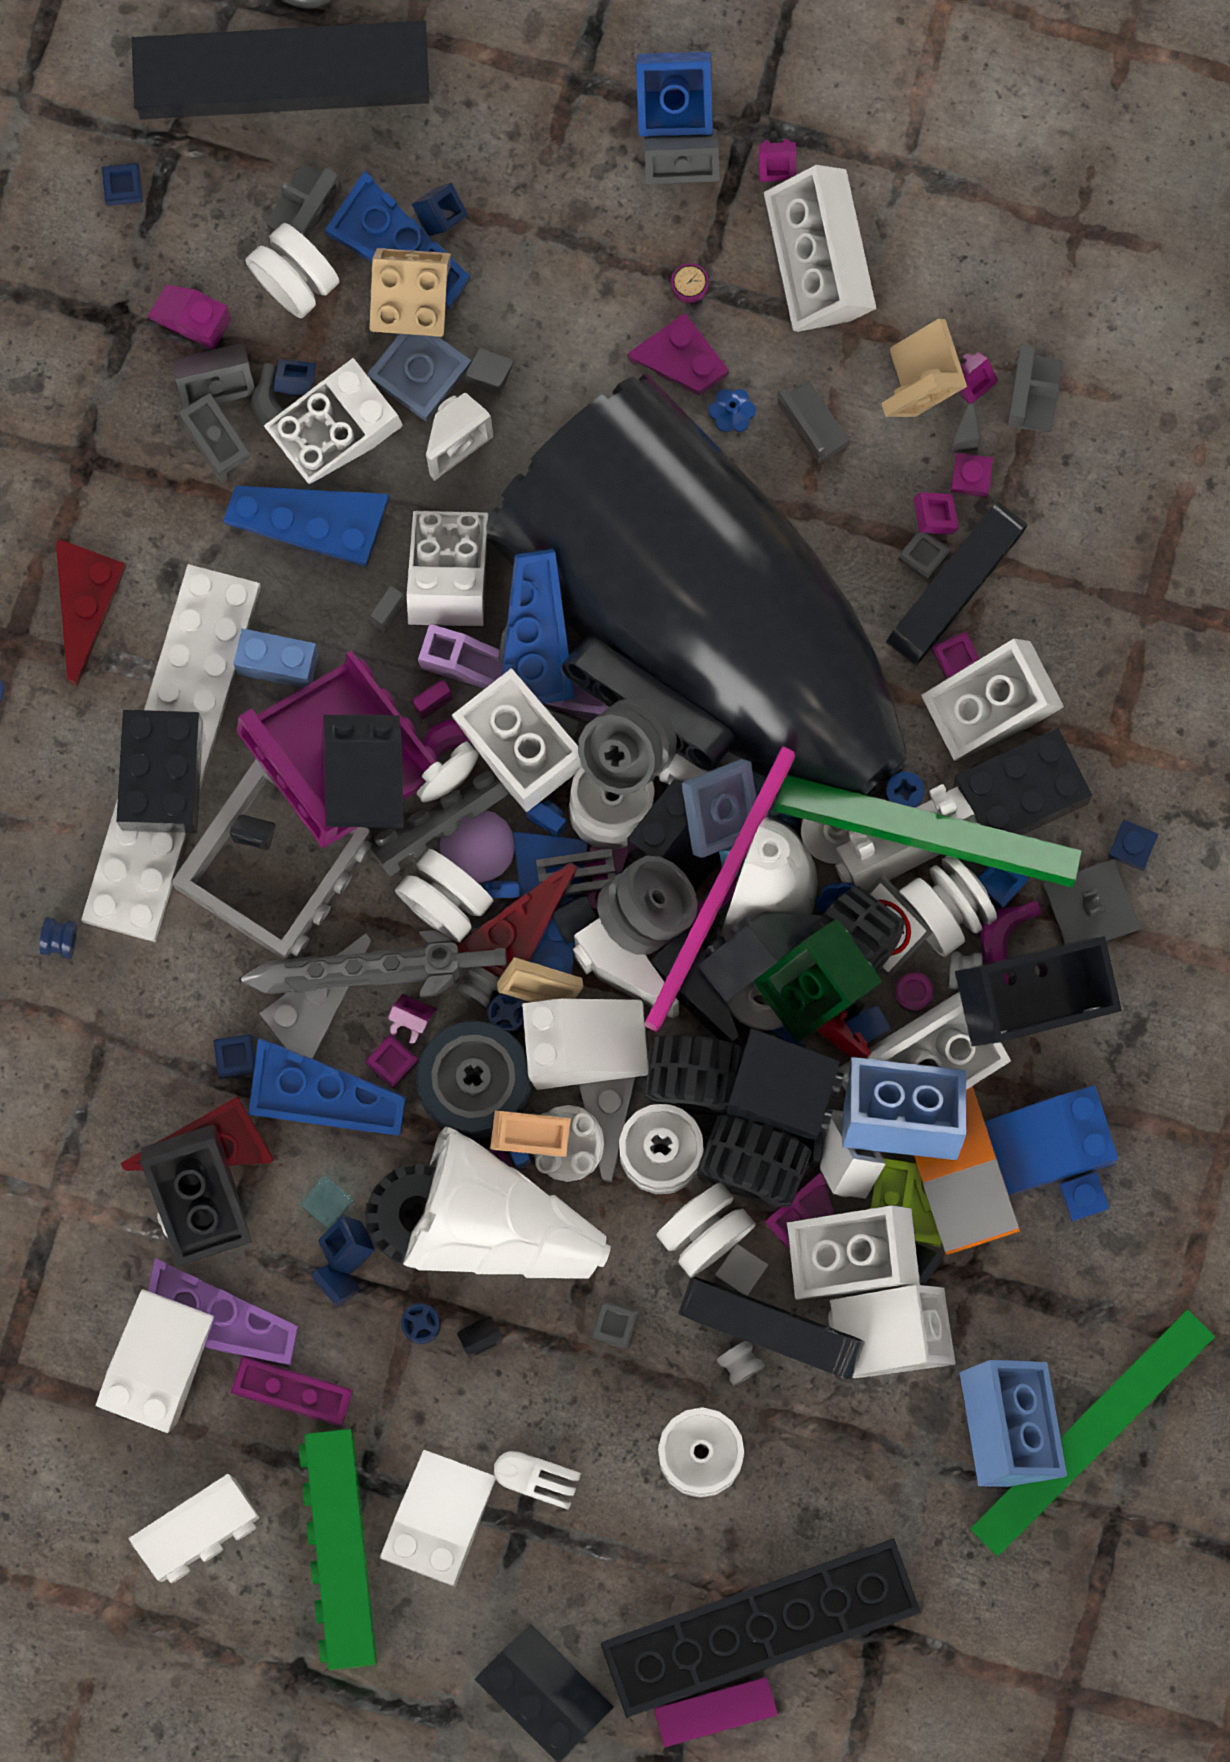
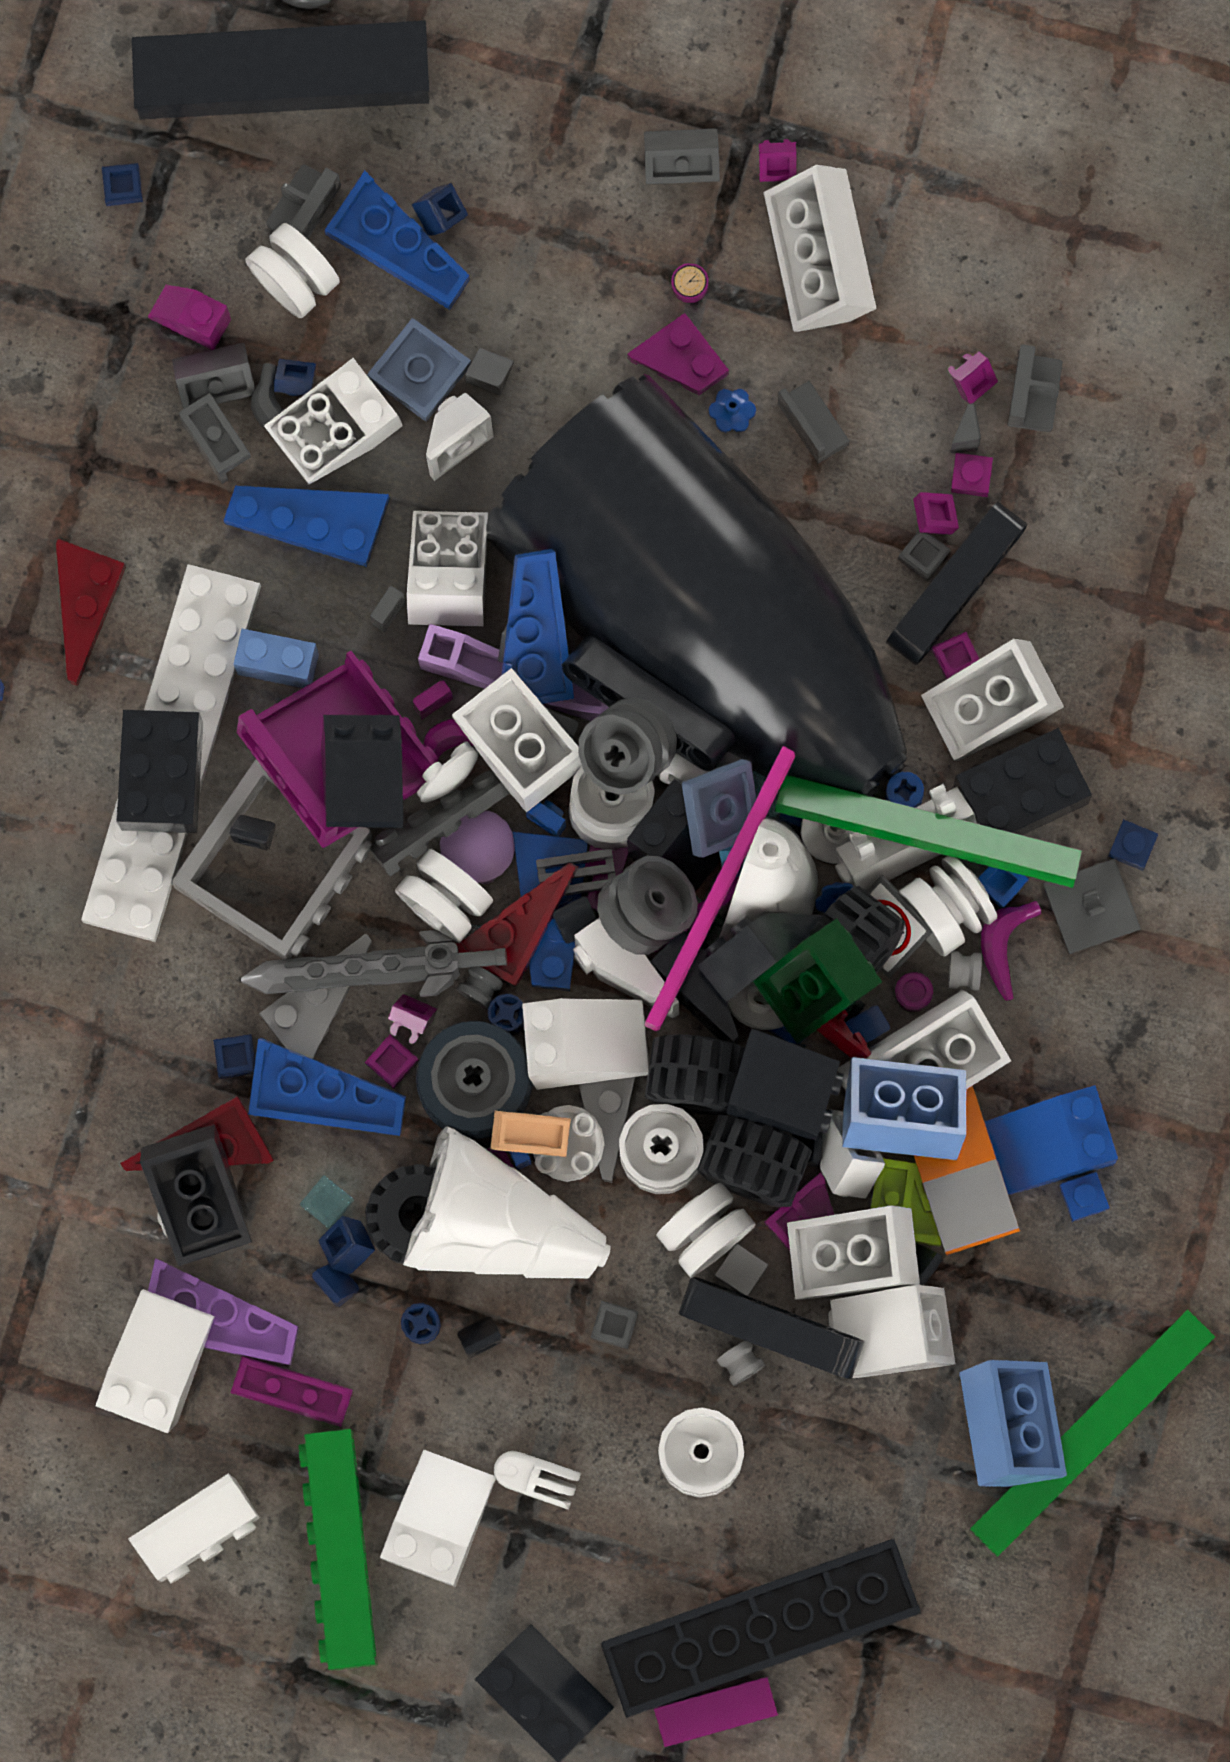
(58, 938): dark blue wheel -> none
(409, 292): tan bracket -> none
(502, 889): blue tile -> none
(538, 982): tan tile -> none
(674, 94): blue slope -> none
(926, 371): tan bracket -> none
(1071, 987): black piece -> none

